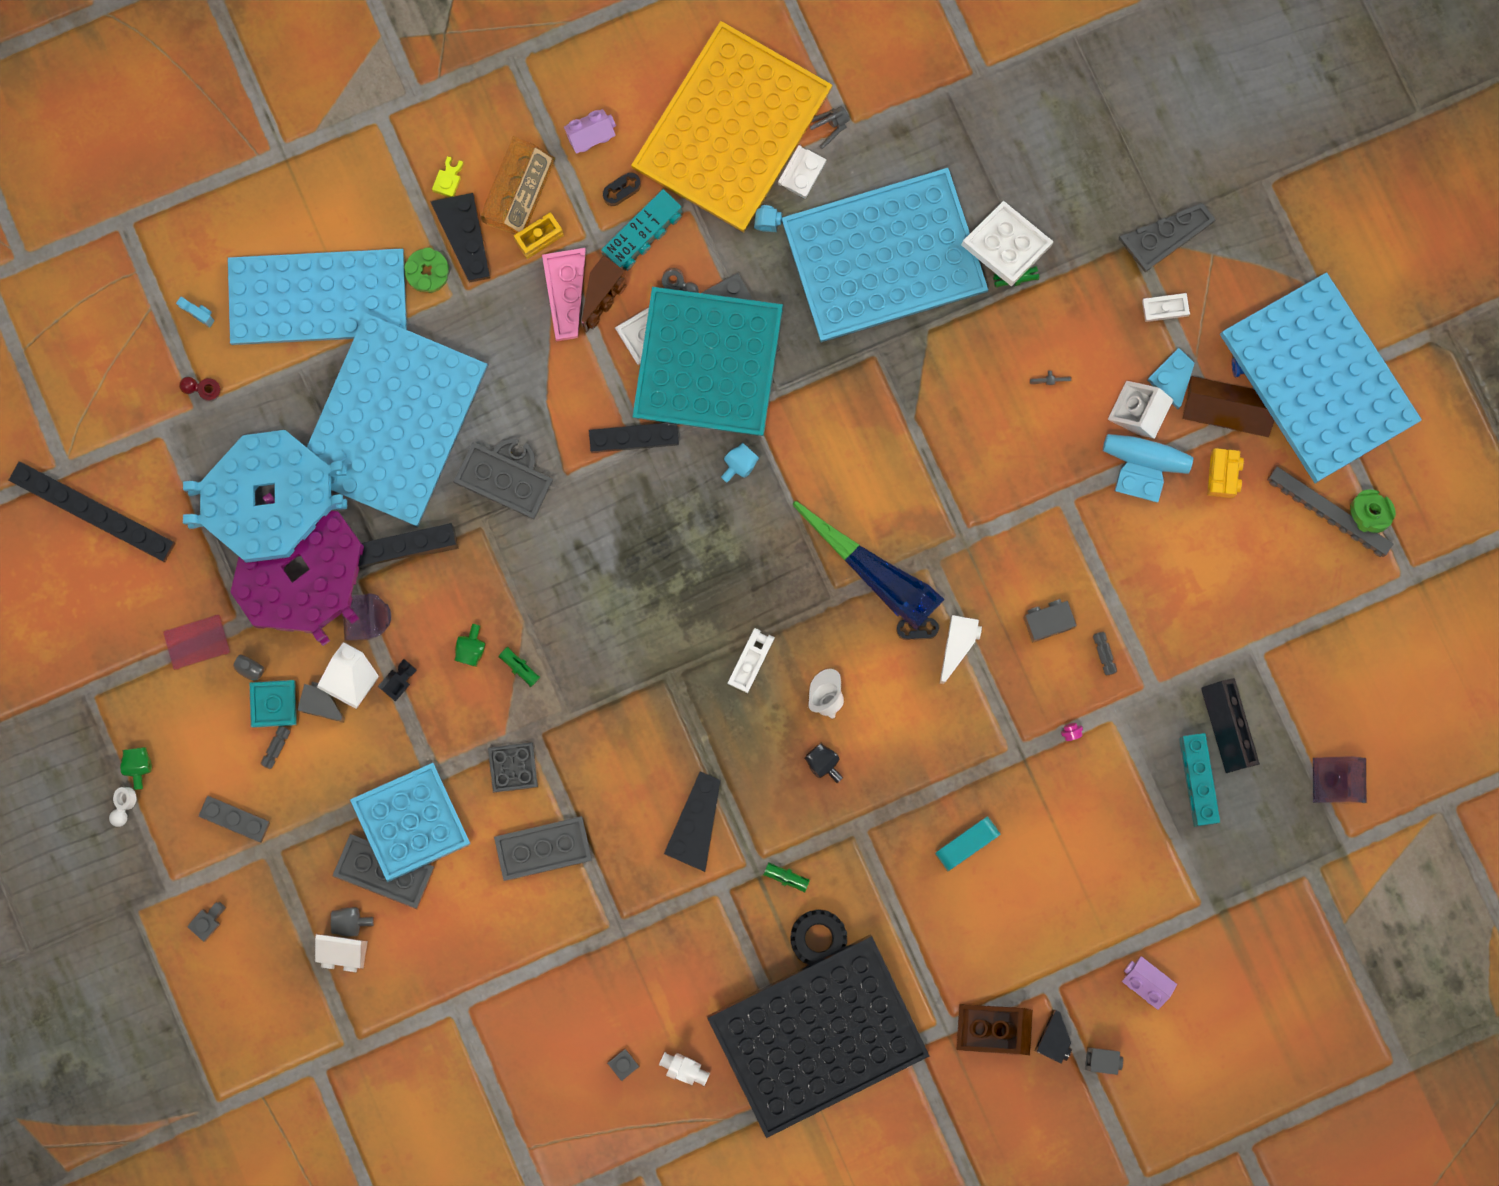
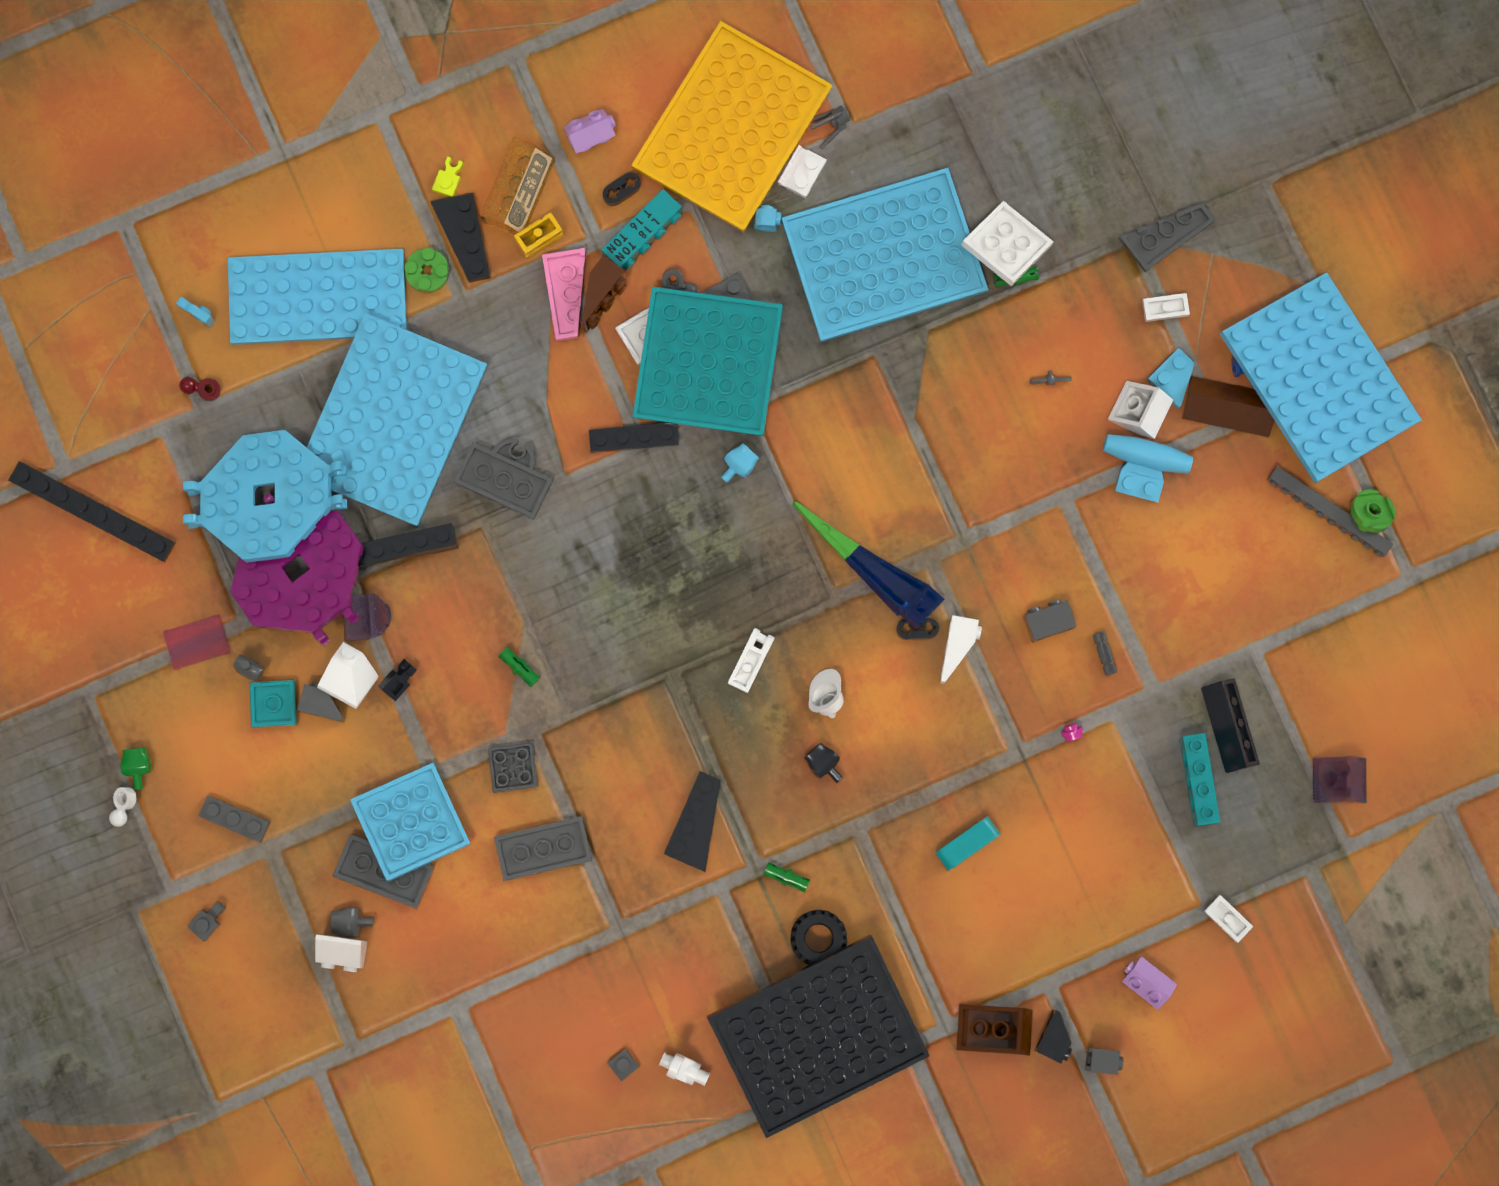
(275, 747): dark grey axle -> none
(469, 648): green piece -> none
(1224, 473): yellow brick -> none
(1228, 918): none -> white plate

